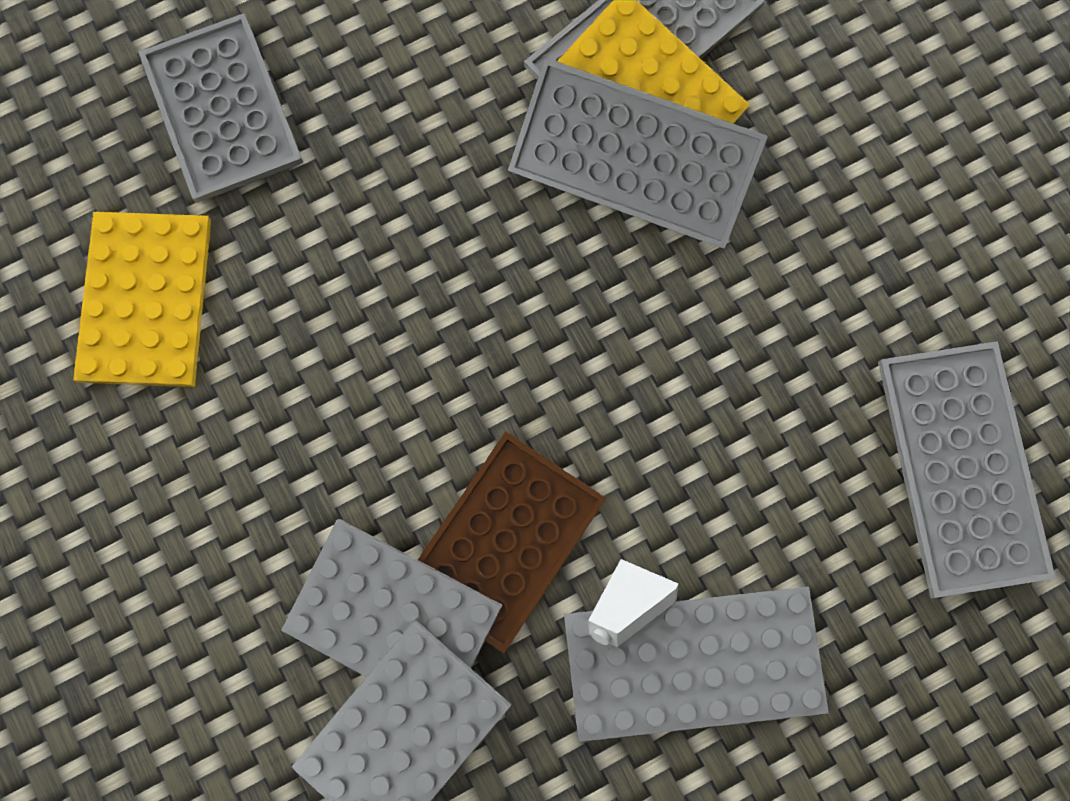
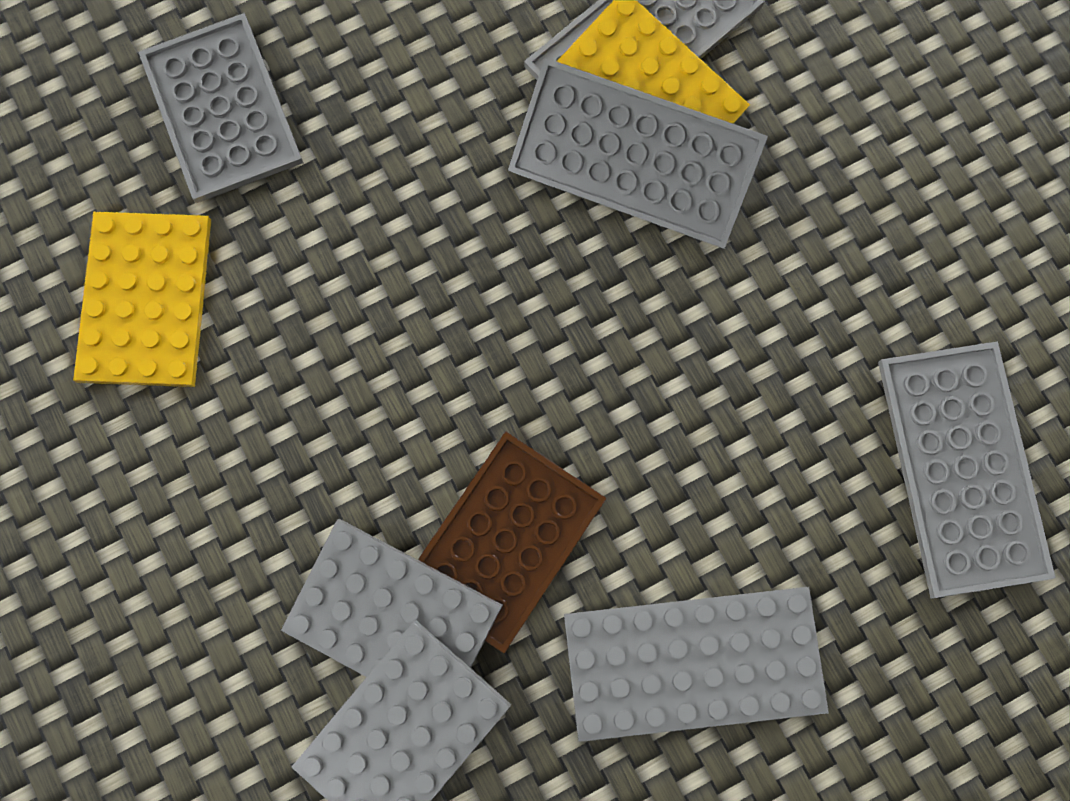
(629, 603): white slope -> none

